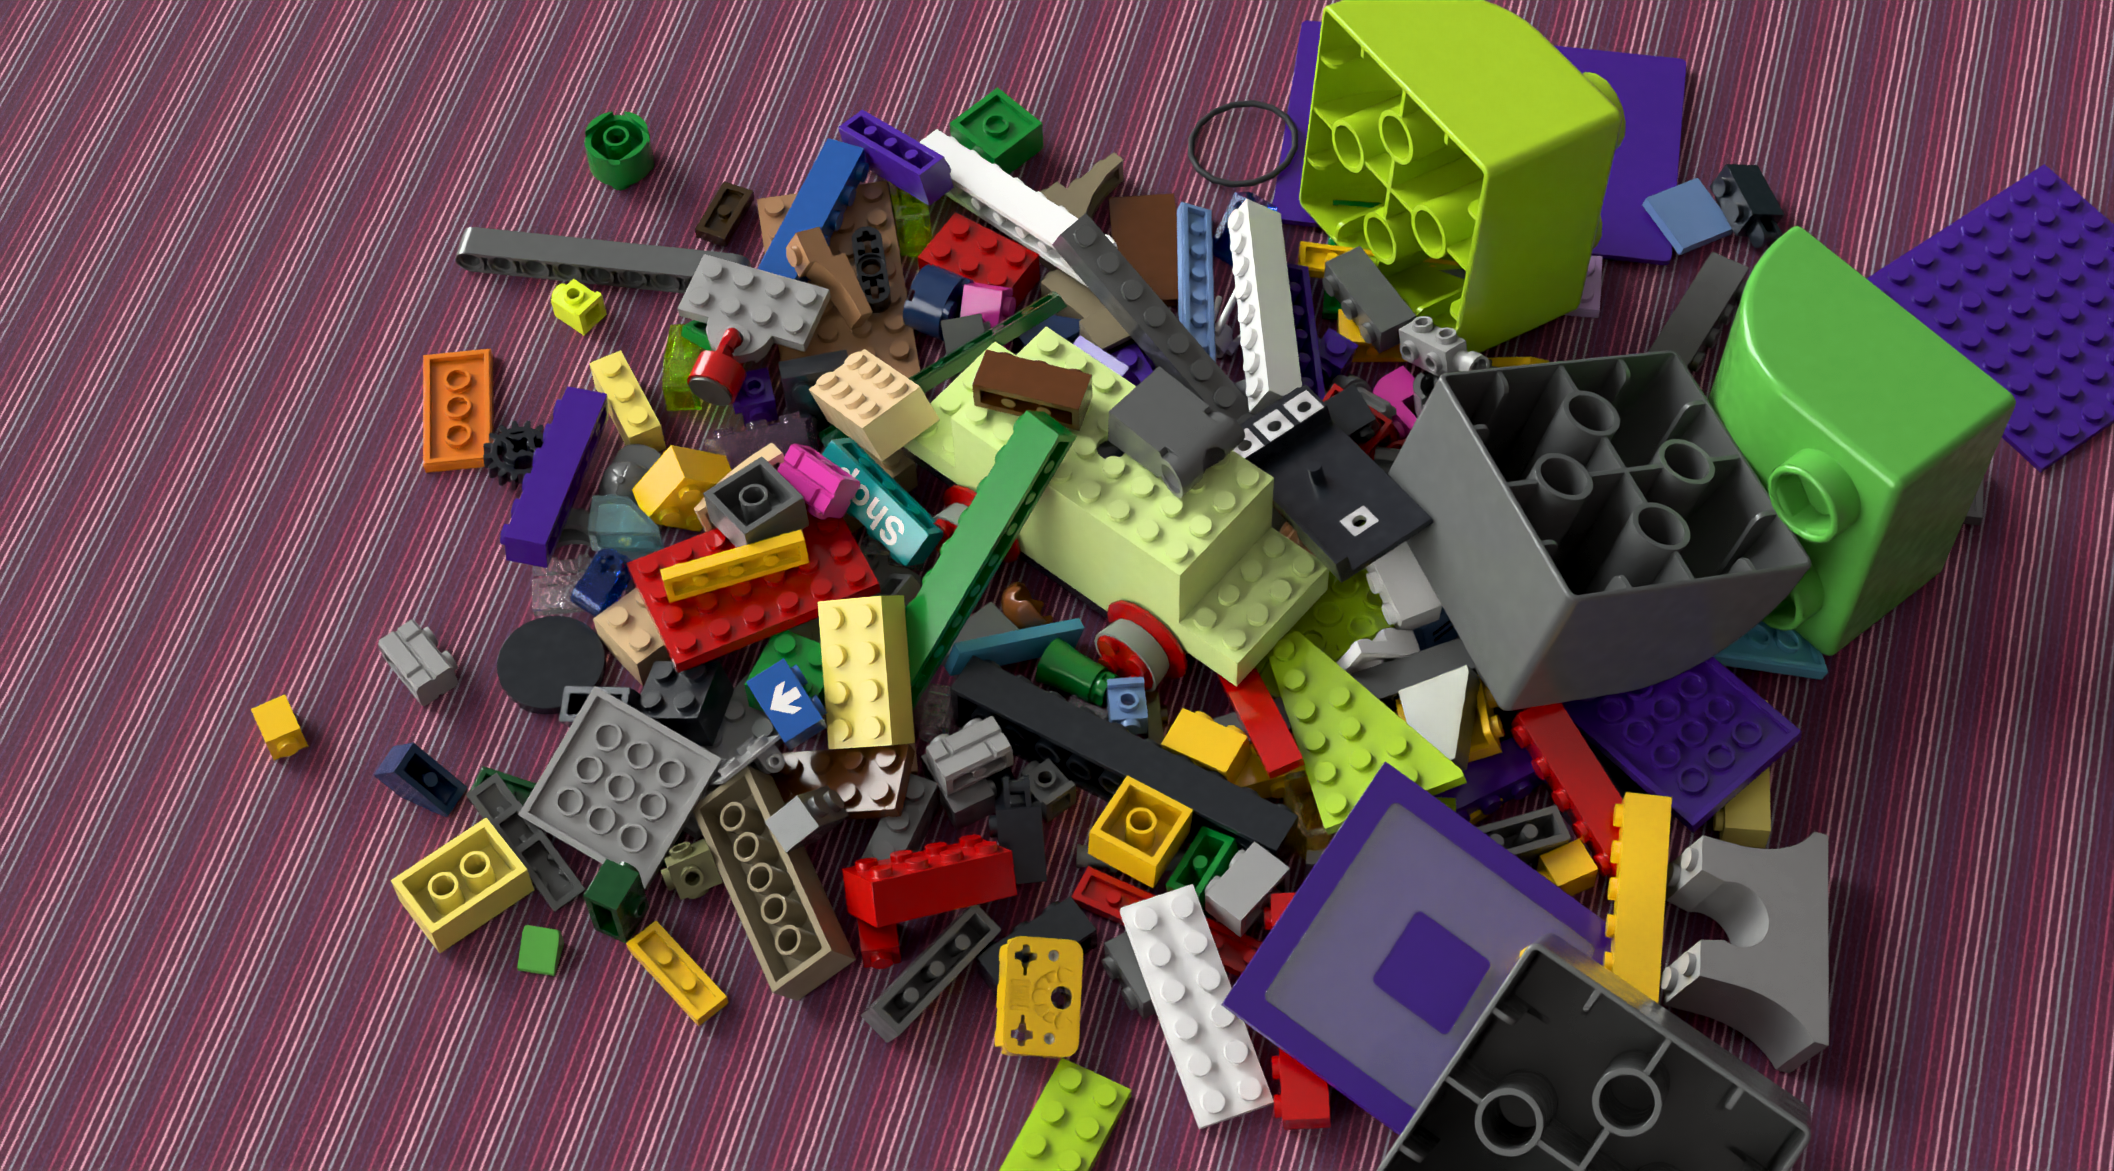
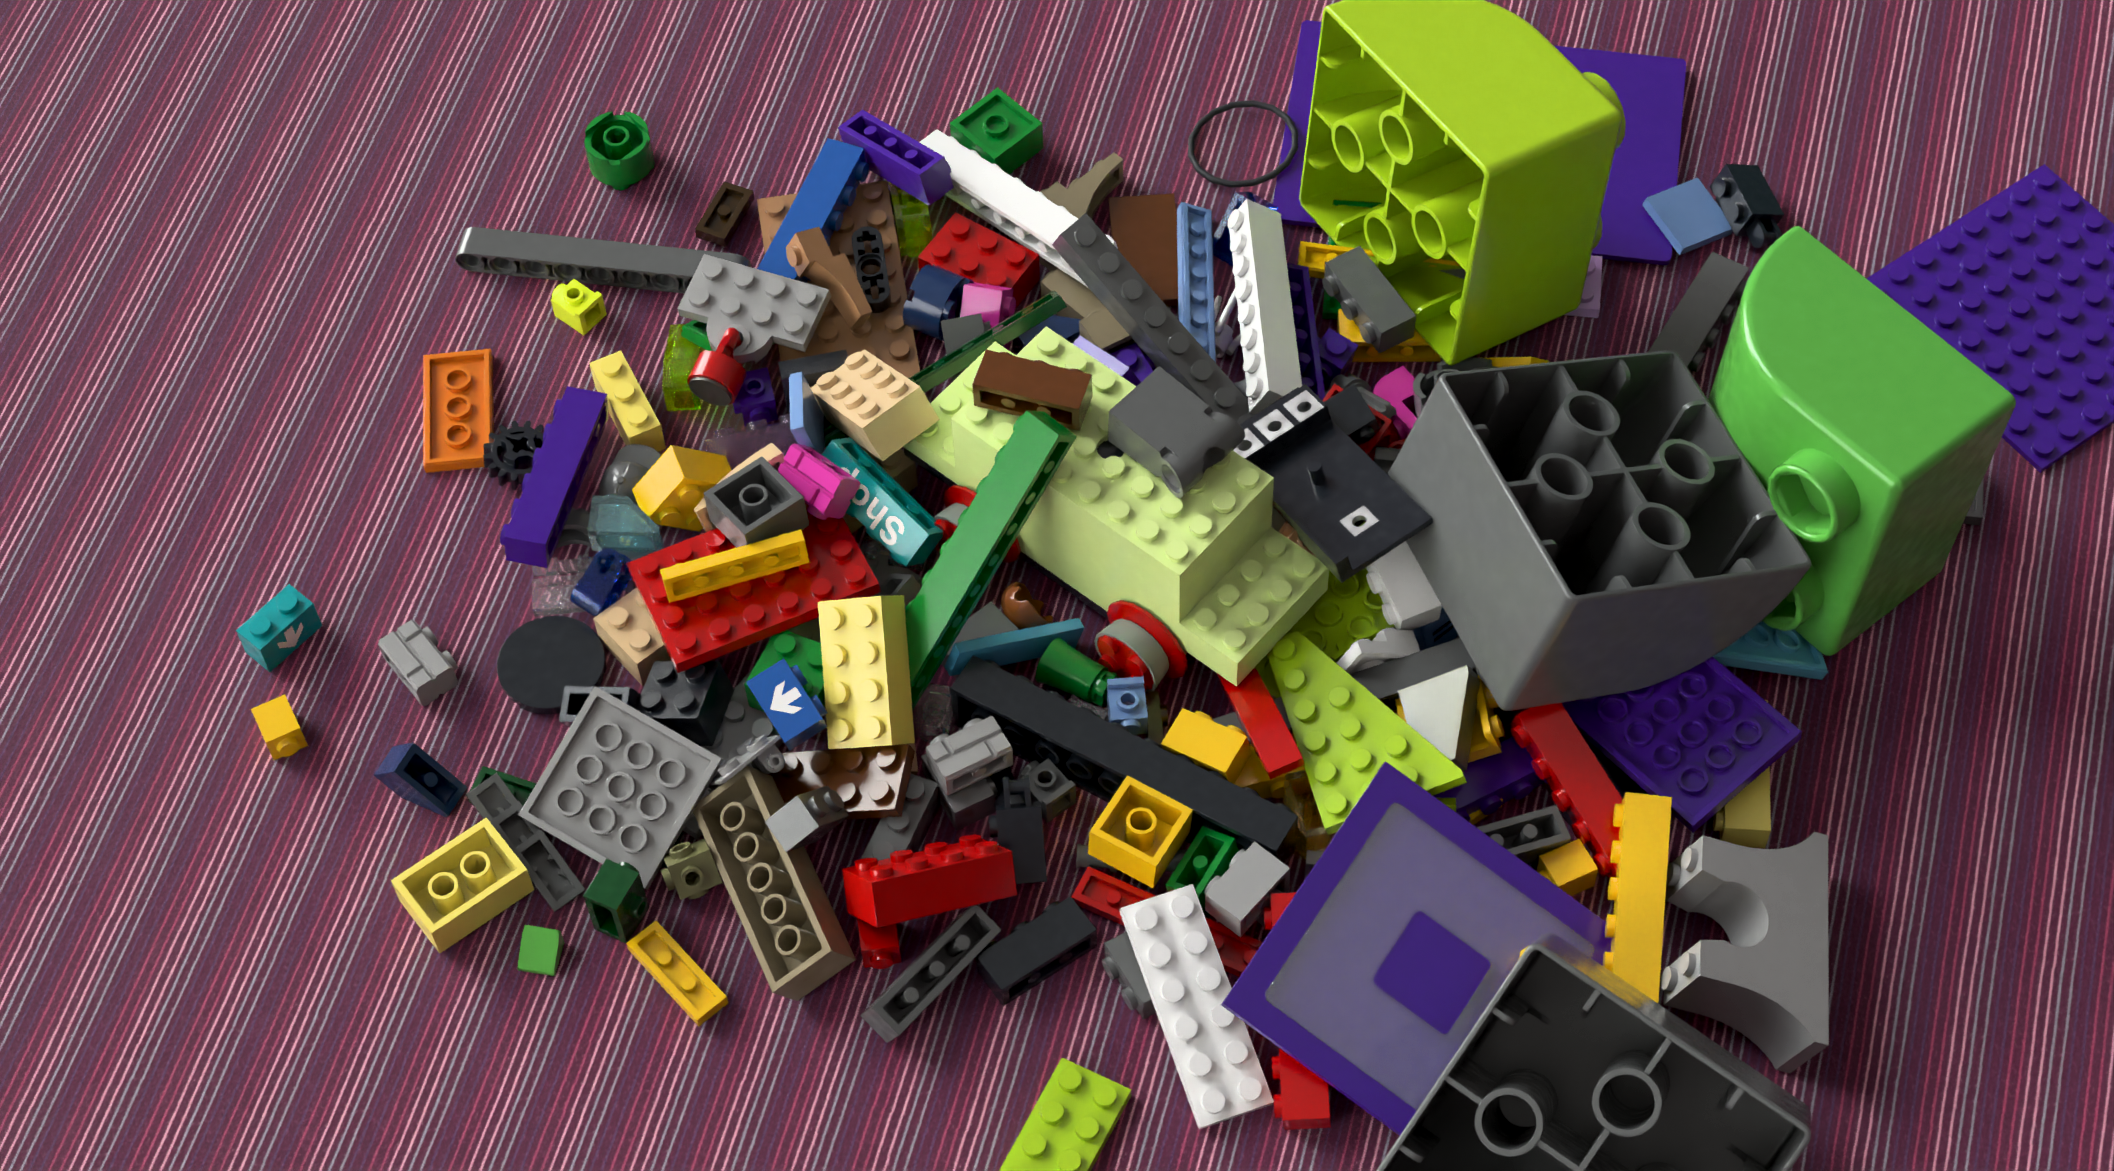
(279, 628): none -> teal brick
(805, 414): none -> medium blue tile
(1026, 997): yellow axle -> none
(1437, 348): light grey brick -> none

